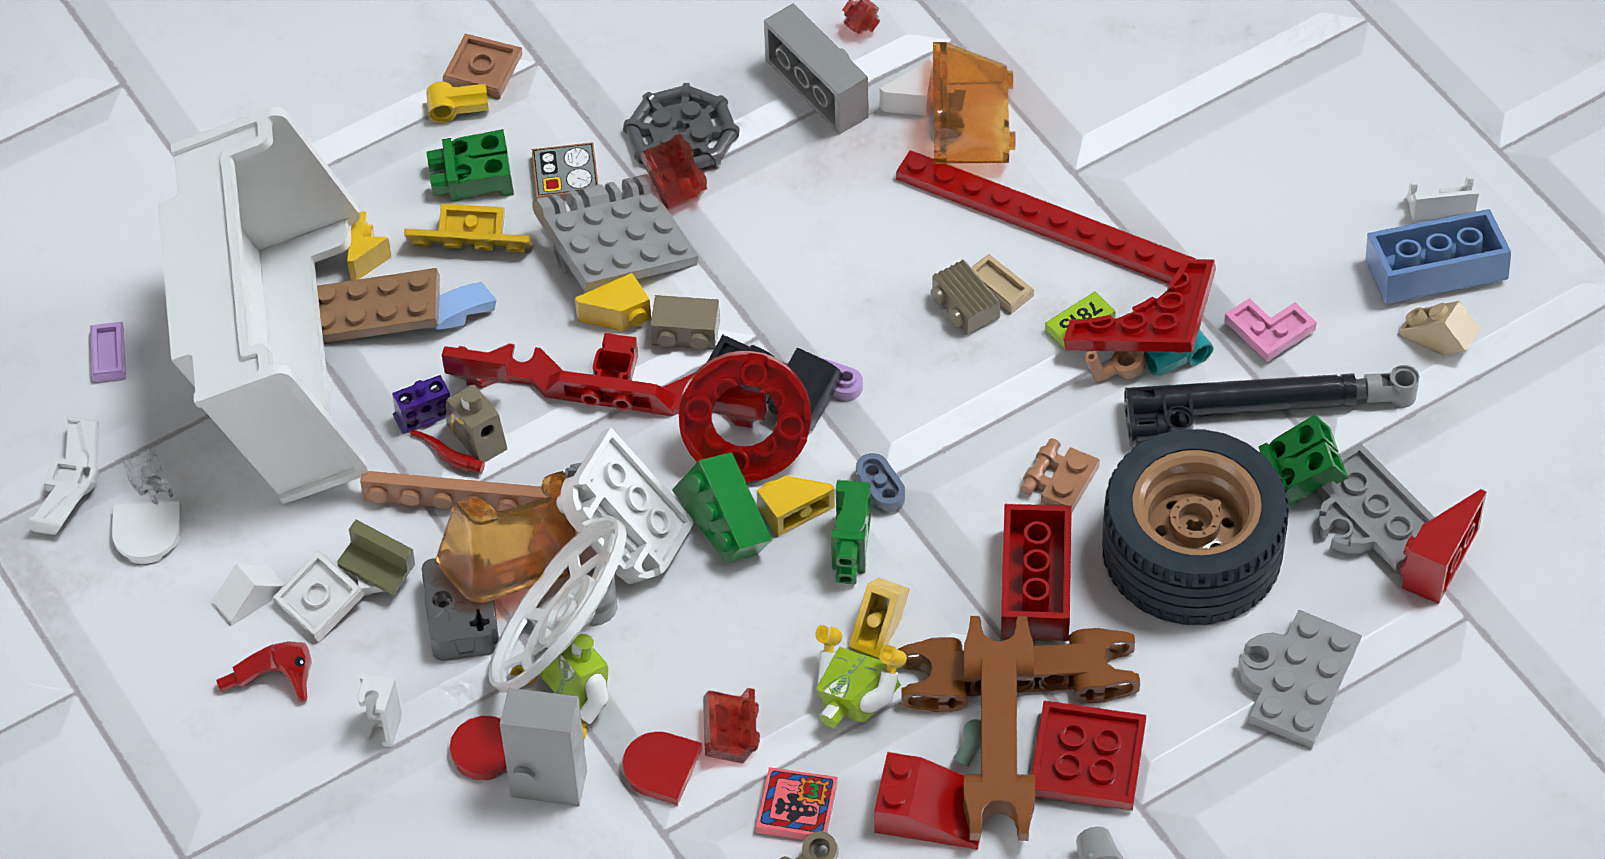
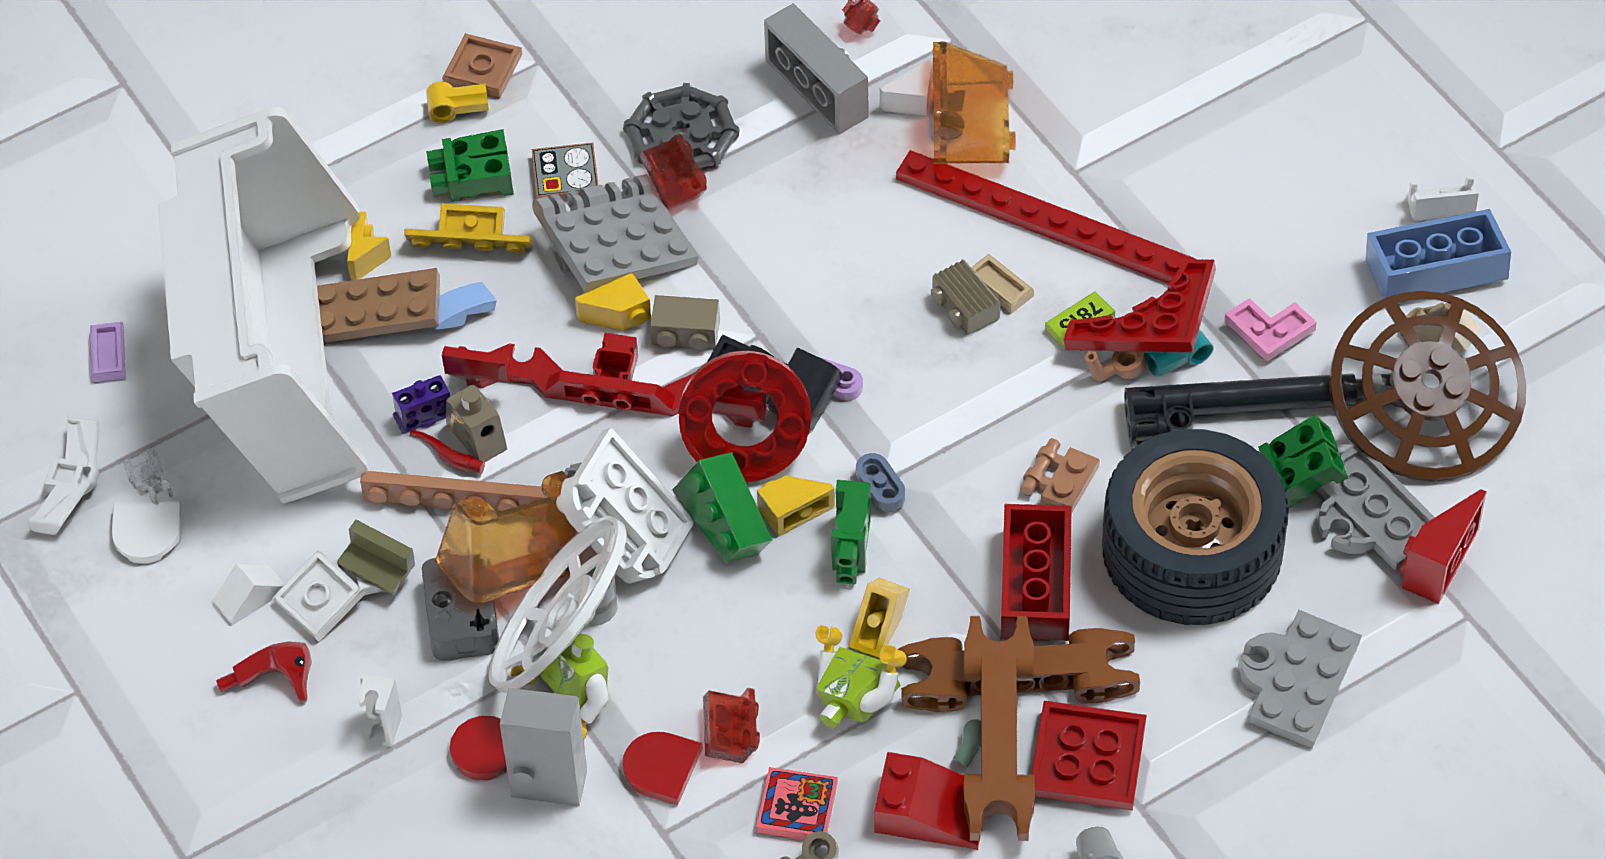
(1413, 394): none -> reddish brown dish

